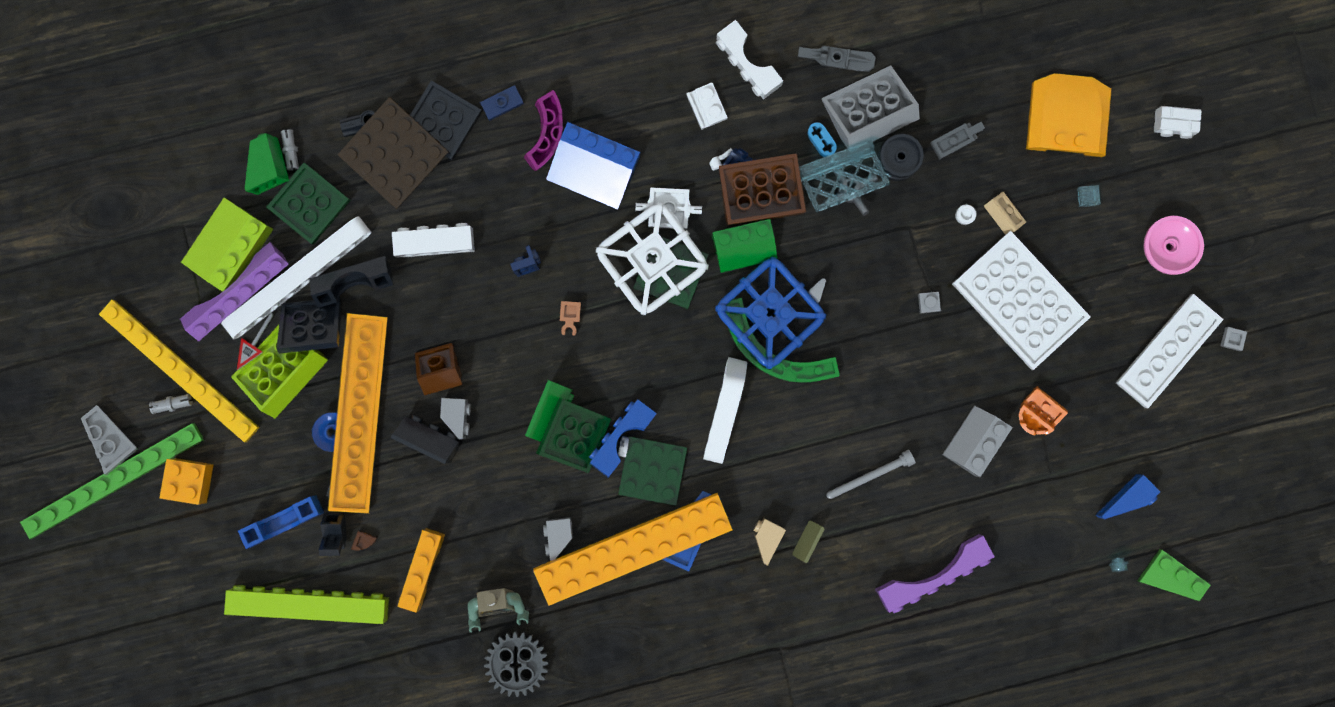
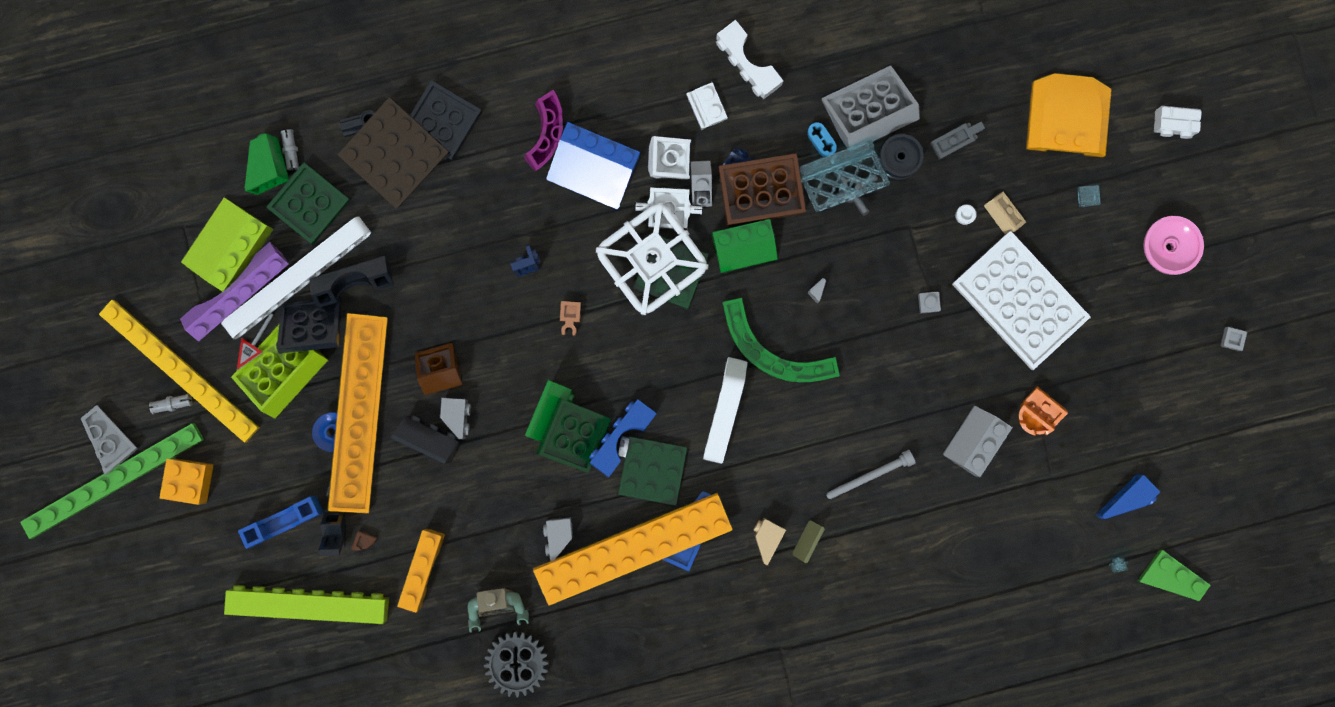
(433, 241): white brick -> none
(502, 103): dark blue plate -> none
(669, 157): none -> white slope
(701, 183): none -> light grey slope
(716, 161): white hand -> none
(770, 325): blue plate -> none
(848, 59): dark grey piece -> none
(970, 555): medium lavender arch -> none
(1169, 351): white plate -> none

